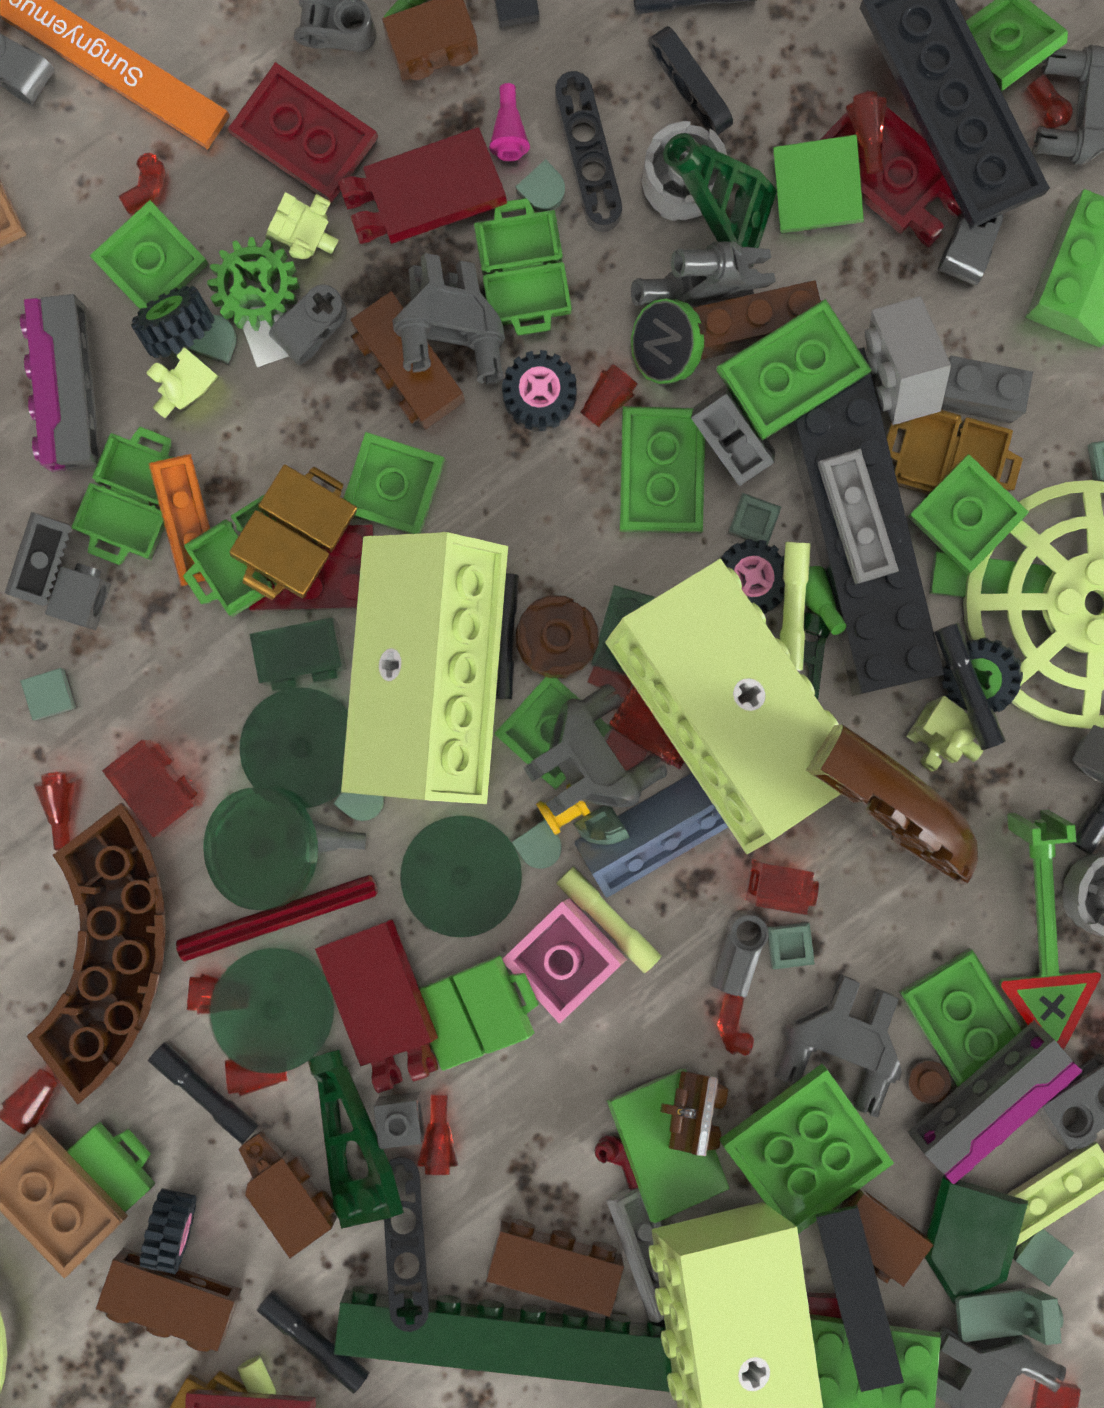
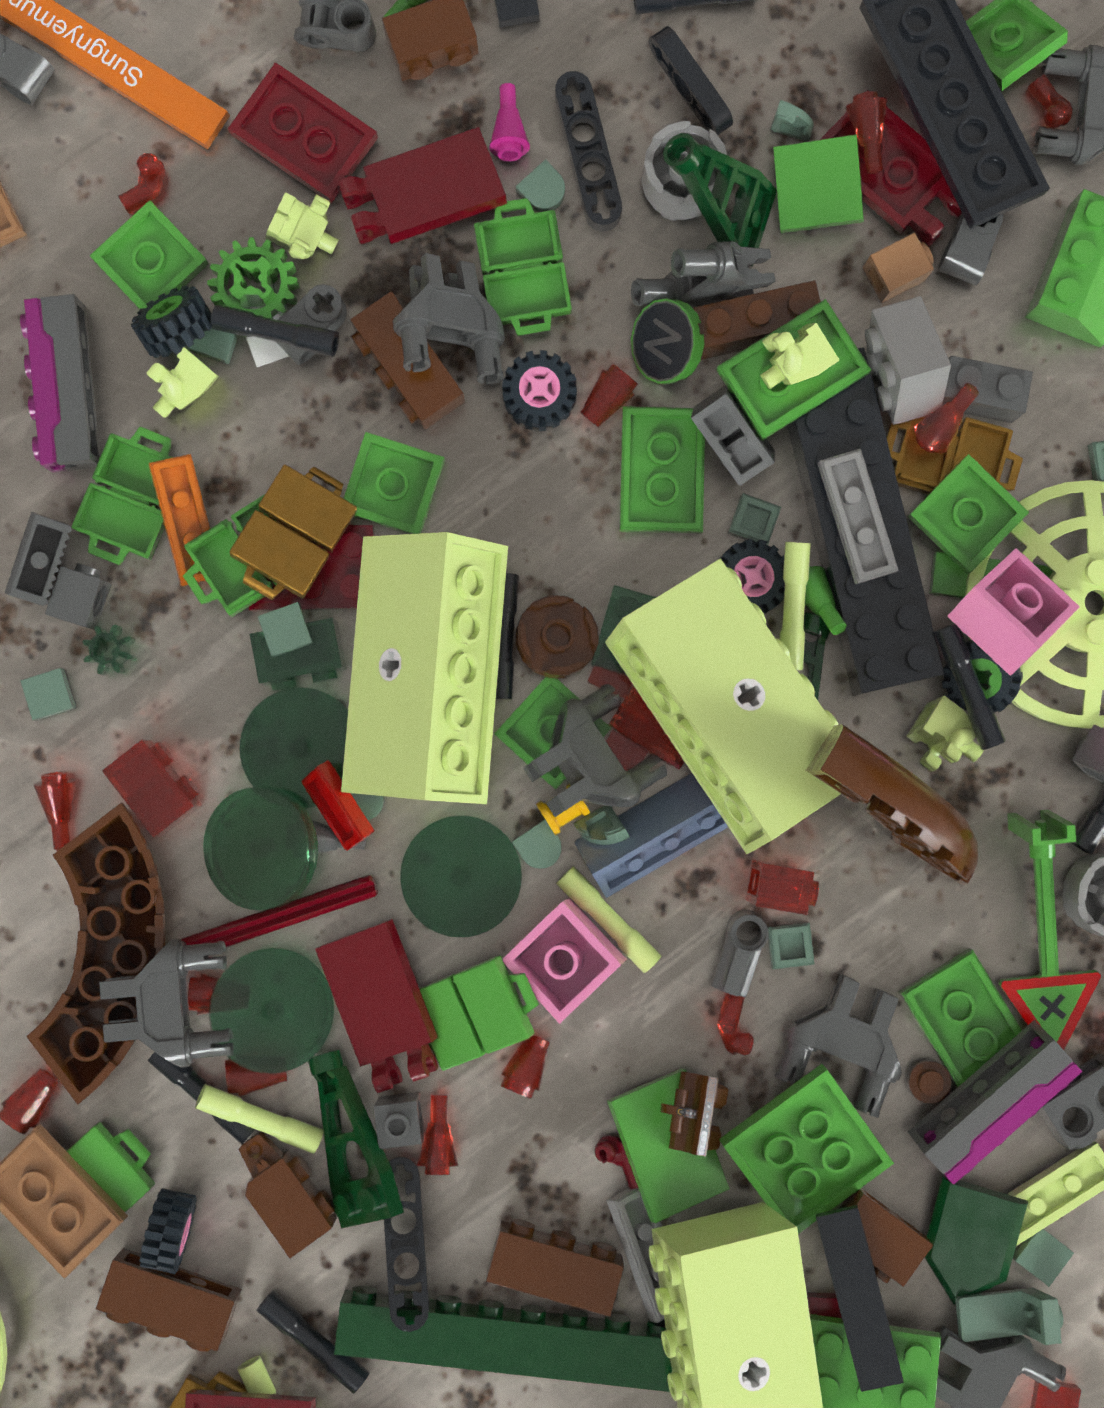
(98, 646): none -> clear green gear
(164, 1007): none -> dark grey connector
(236, 1110): none -> yellowish green piece
(285, 629): none -> sand green tile
(299, 335): none -> black piece
(336, 806): none -> red tile
(526, 1067): none -> clear red cone
(792, 122): none -> sand green tile
(797, 358): none -> yellowish green piece
(899, 267): none -> medium nougat brick
(938, 429): none -> clear red cone
(1013, 611): none -> bright pink brick

